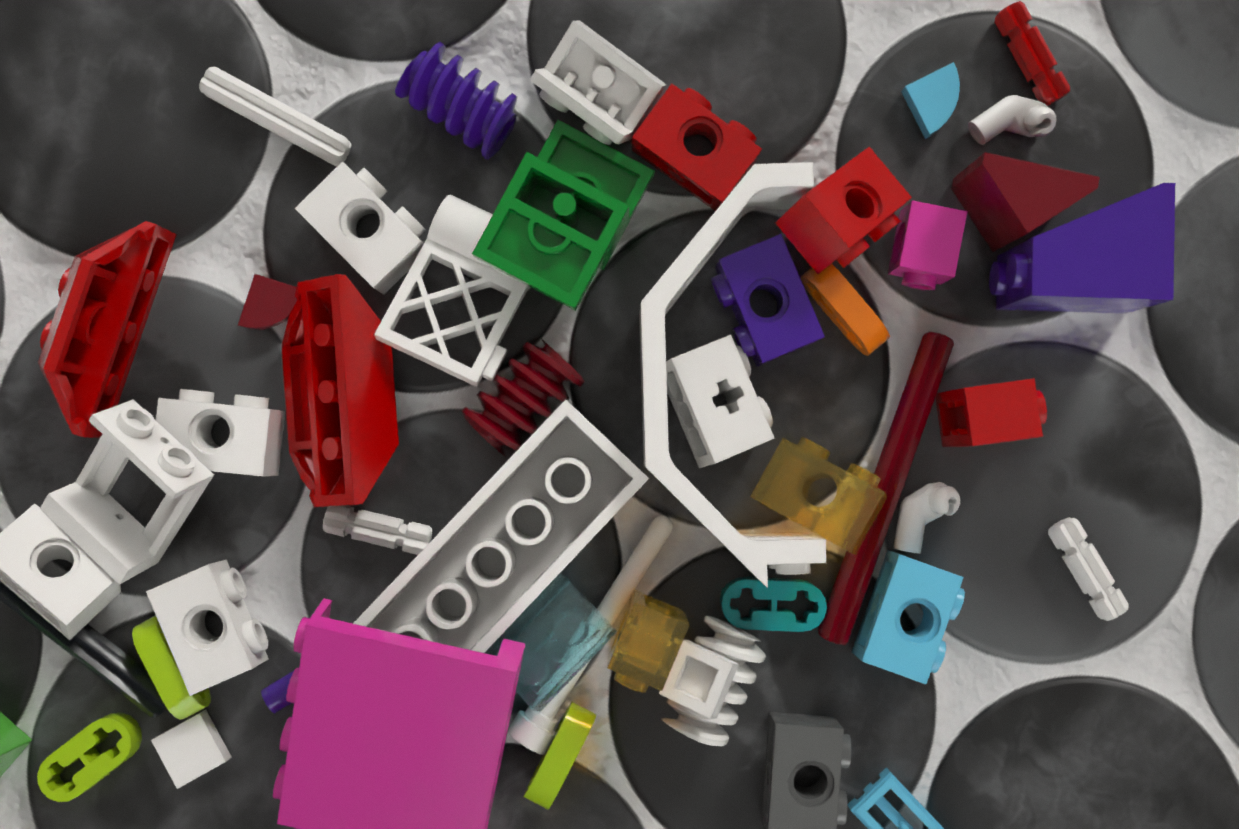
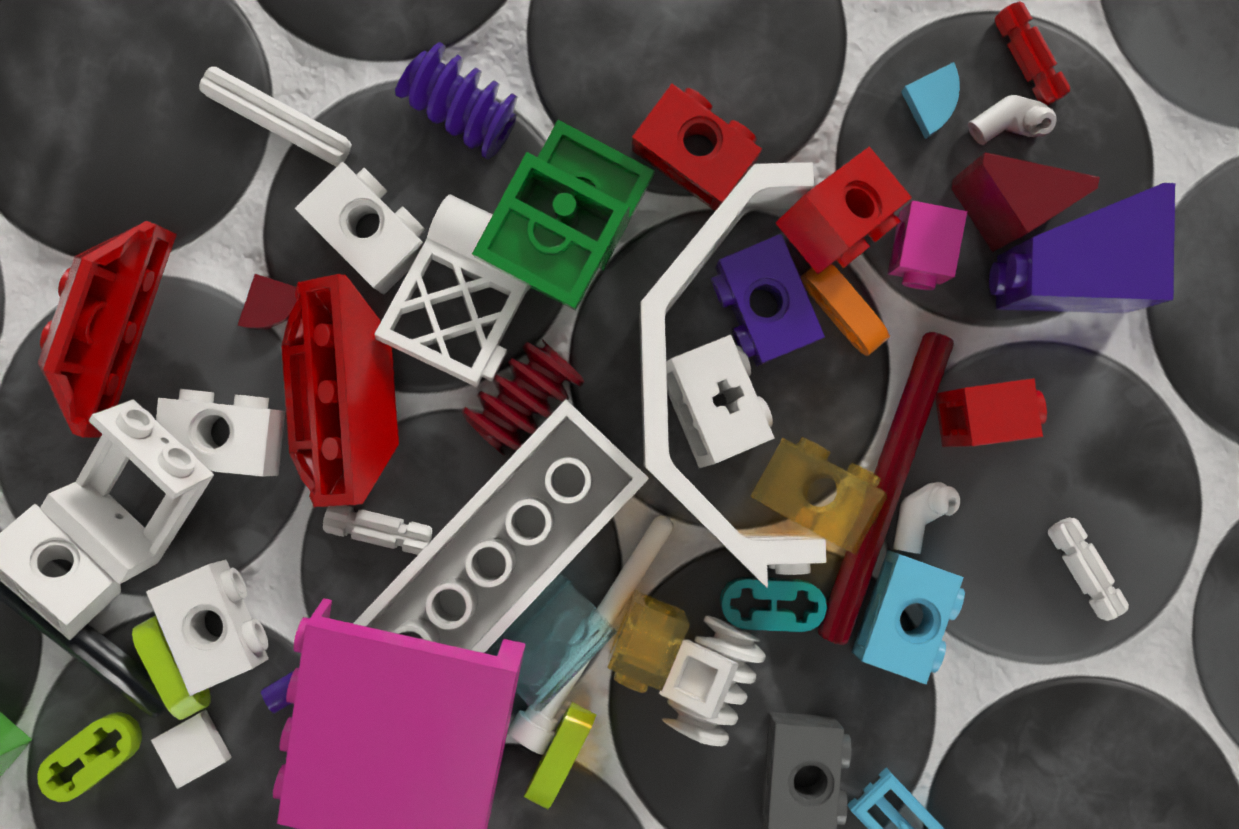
(598, 85): white bracket -> none

